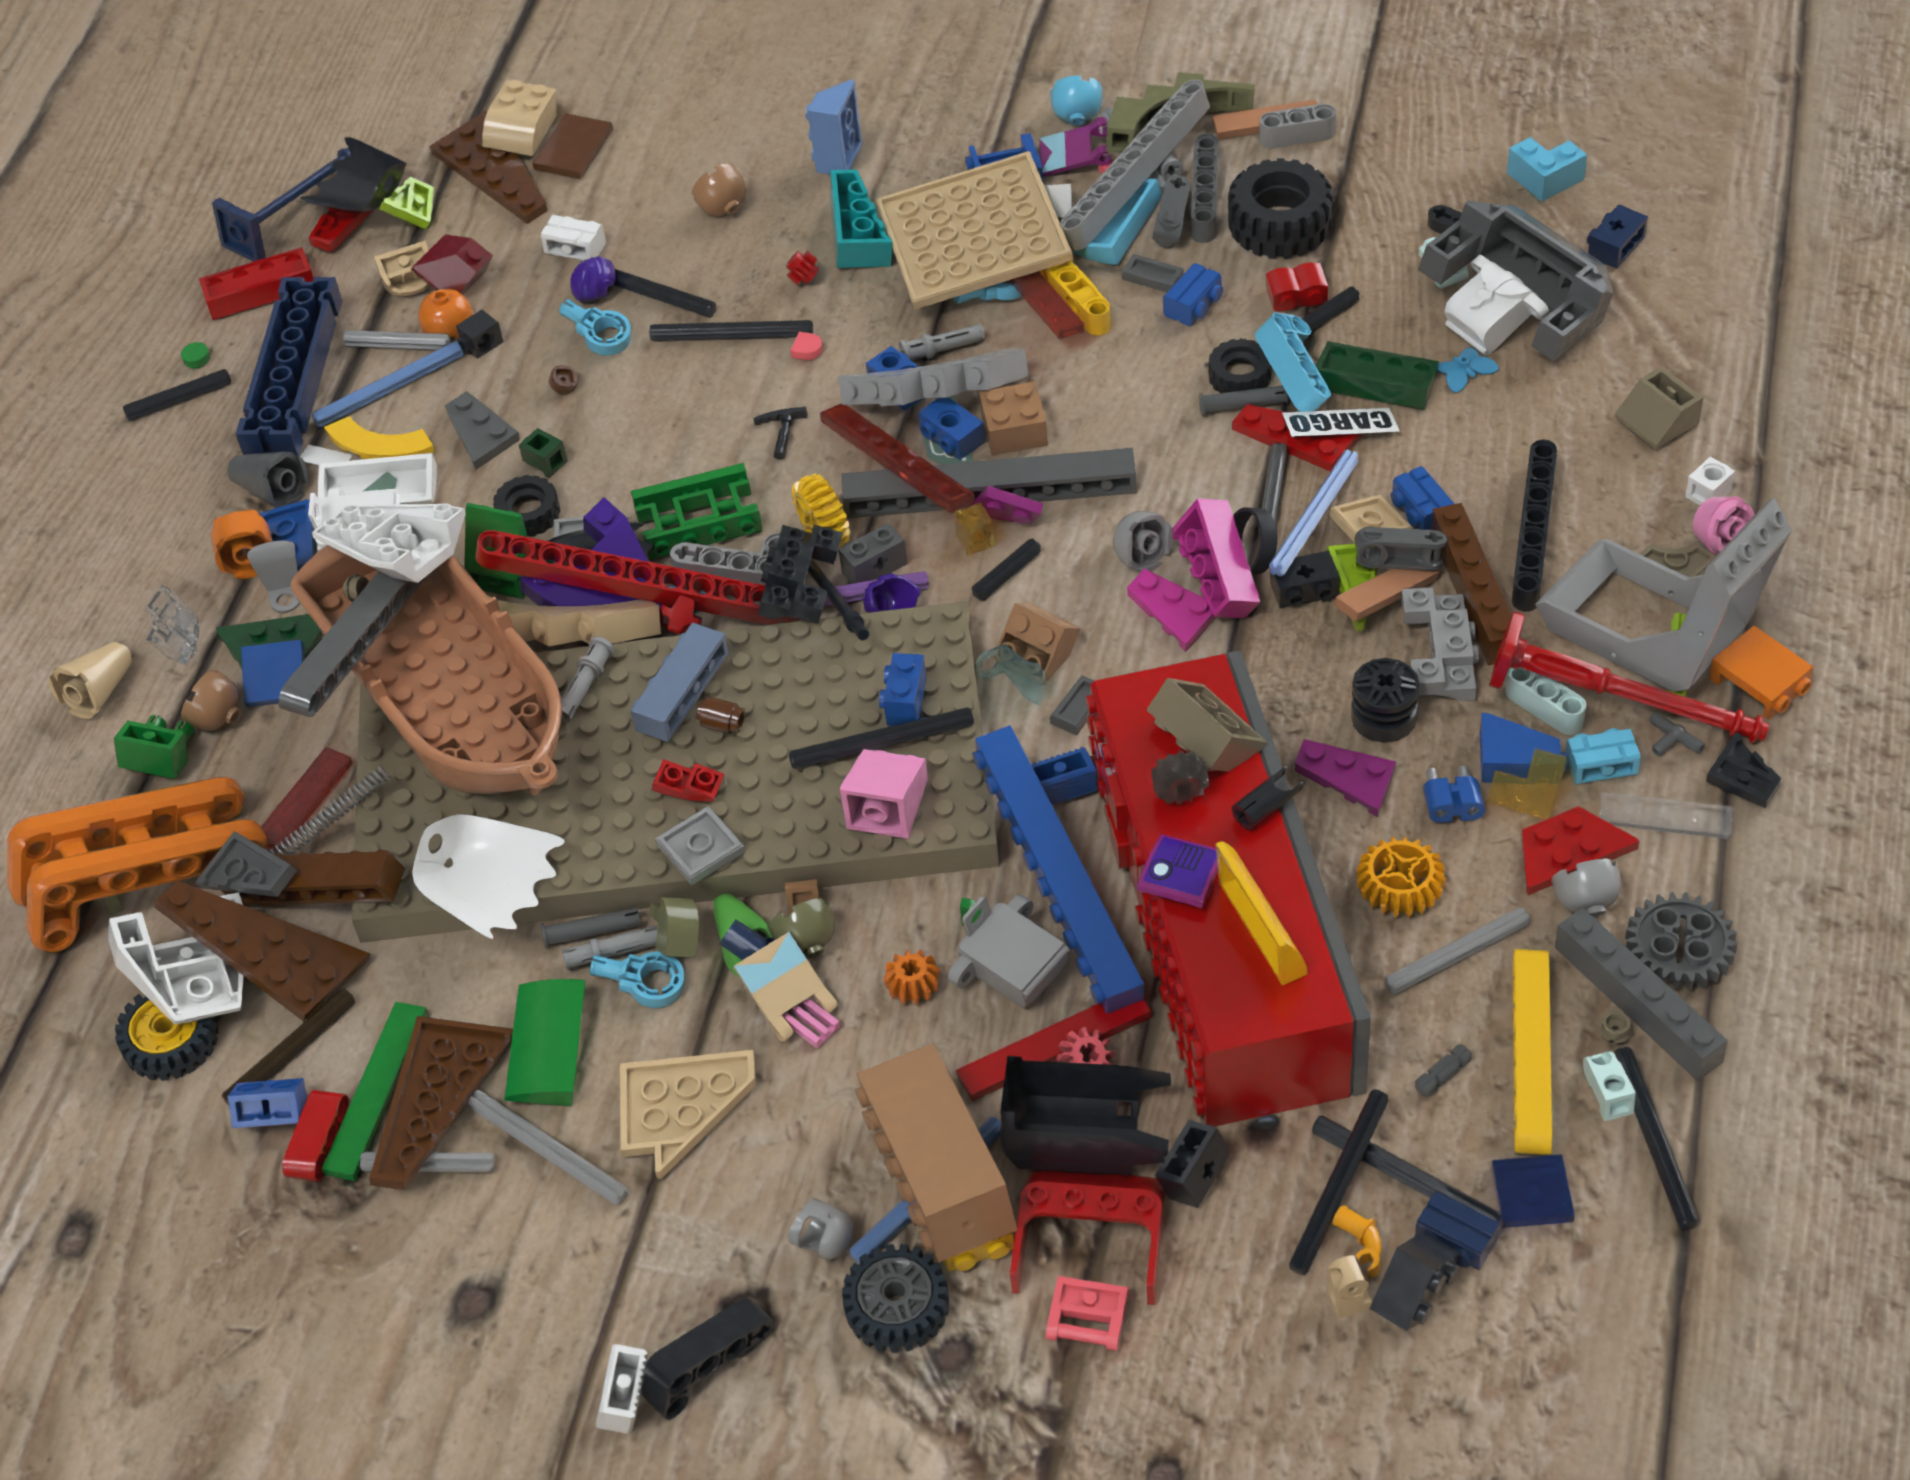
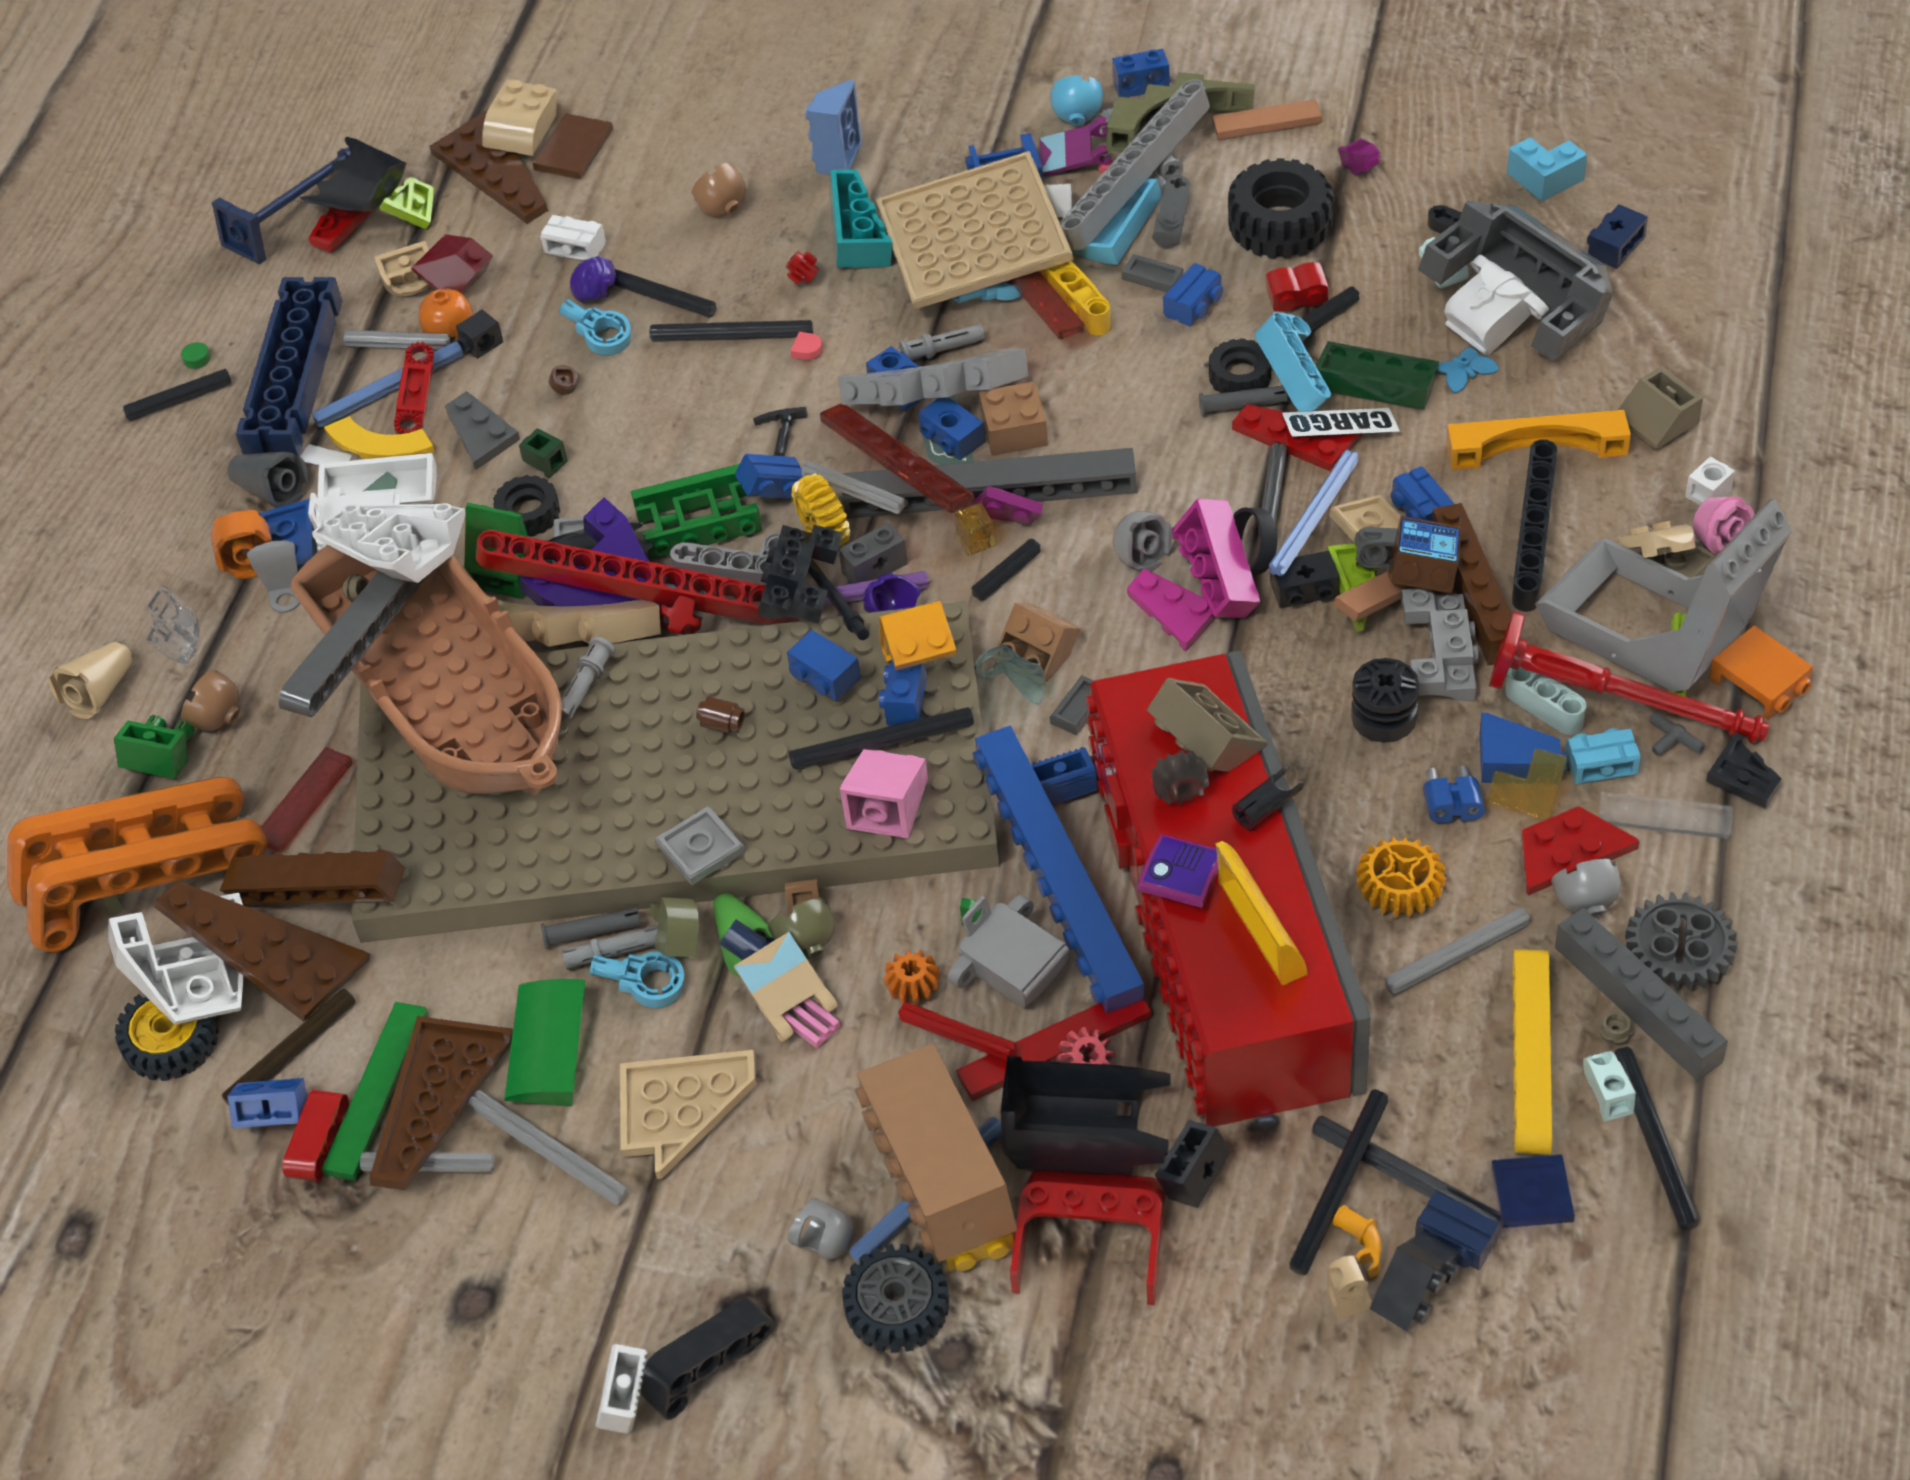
(246, 869): dark grey wing -> none
(252, 283): red slope -> none
(267, 670): blue tile -> none
(270, 631): dark green wing -> none
(329, 813): light grey piece -> none
(414, 388): none -> red plate
(490, 869): white piece -> none
(679, 682): sand blue brick -> none
(686, 783): red slope -> none
(768, 475): none -> blue brick
(823, 665): none -> blue brick
(856, 488): none -> light grey axle
(916, 636): none -> light orange piece
(957, 1031): none -> red axle
(1088, 1302): coral plate -> none
(1137, 70): none -> blue brick
(1205, 188): dark grey beam -> none
(1297, 125): light grey beam -> none
(1352, 773): magenta wing -> none
(1359, 156): none -> magenta piece
(1425, 554): none -> slope
(1443, 1070): dark grey axle -> none
(1597, 432): none -> light orange arch
(1661, 539): none -> tan slope

